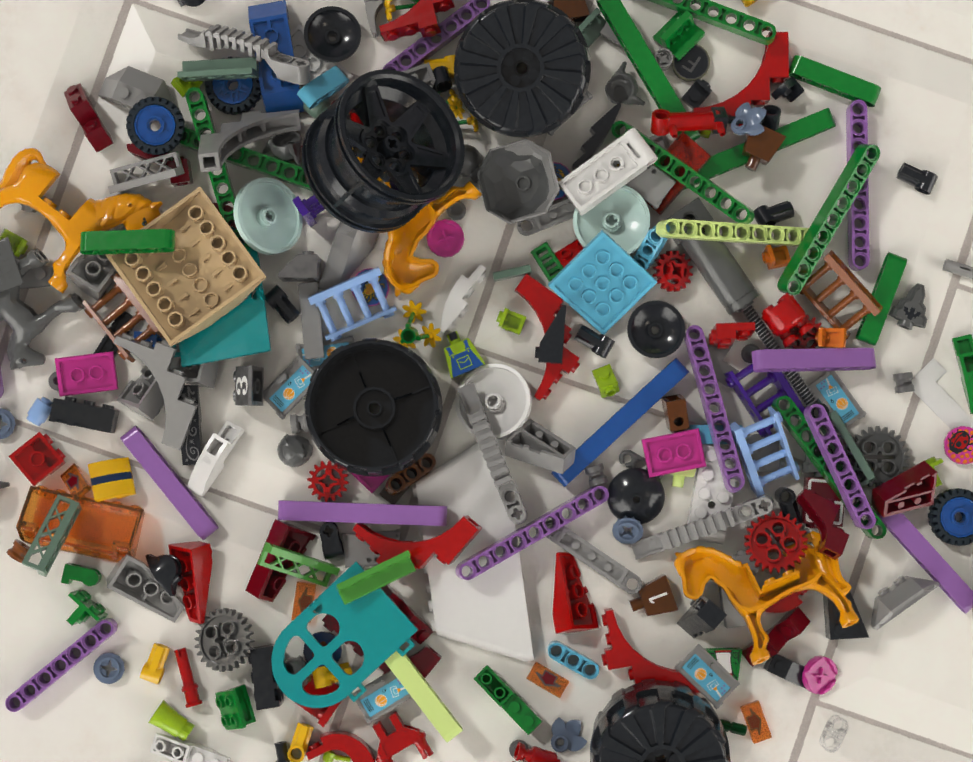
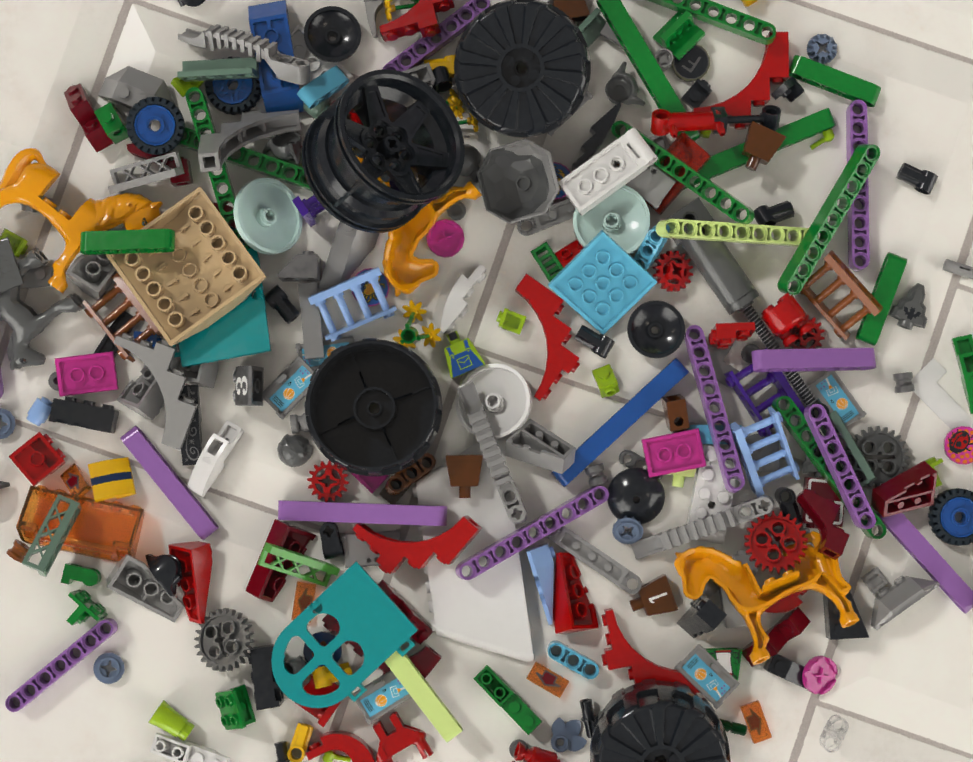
(111, 122): none -> green torso
(154, 667): yellow piece -> none
(189, 686): red pin -> none
(375, 577): bright green fence -> none
(464, 472): none -> reddish brown torso
(511, 273): sand green tile -> none
(543, 571): none -> light blue wedge
(551, 345): black slope -> none
(588, 716): none -> black axle
(710, 588): none -> light grey hose
(749, 118): sand blue plate -> none
(776, 257): orange bracket -> none
(823, 57): none -> sand blue gear
(828, 136): none -> lime hand
(831, 337): orange bracket -> none
(874, 580): none -> light grey tile

